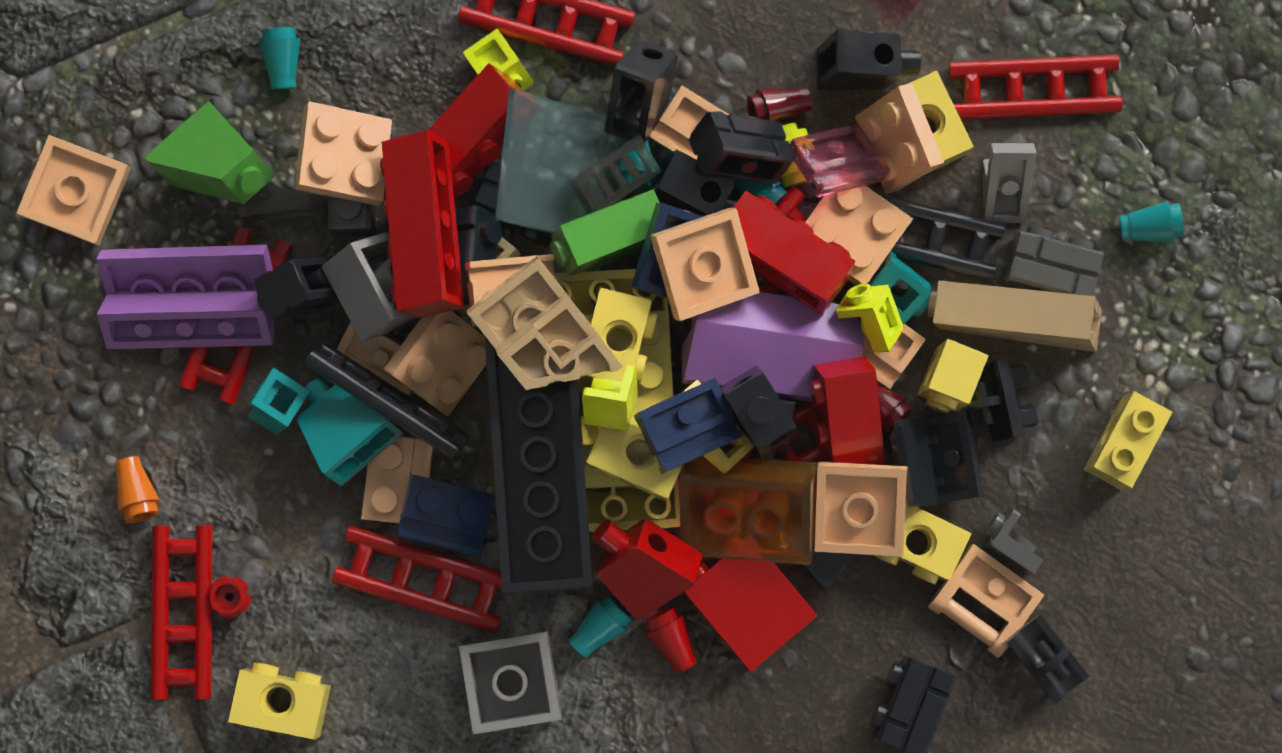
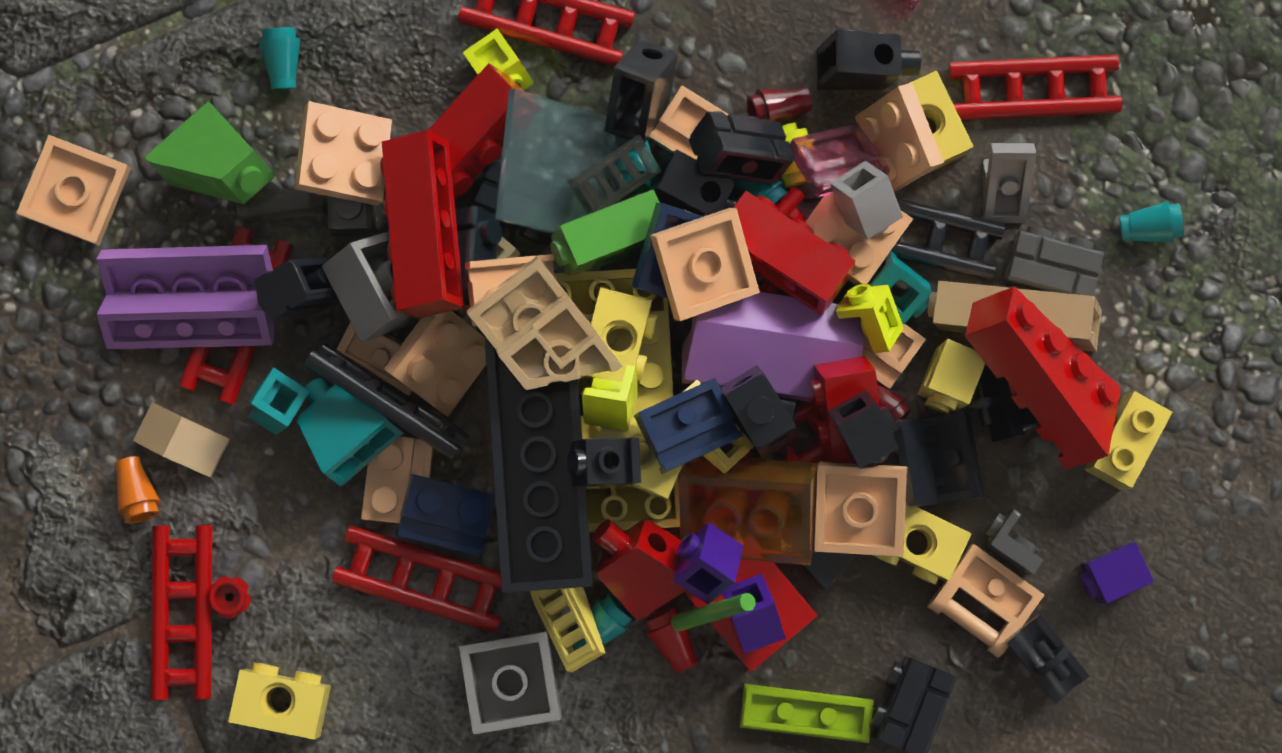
(181, 440): none -> tan slope
(549, 606): none -> light yellow slope
(620, 463): none -> black brick
(707, 562): none -> dark purple brick
(713, 612): none -> bright green bar
(760, 625): none -> dark purple brick
(806, 713): none -> lime tile
(865, 429): none -> black brick
(866, 200): none -> light grey brick
(1047, 375): none -> red wedge
(1115, 573): none -> dark purple brick

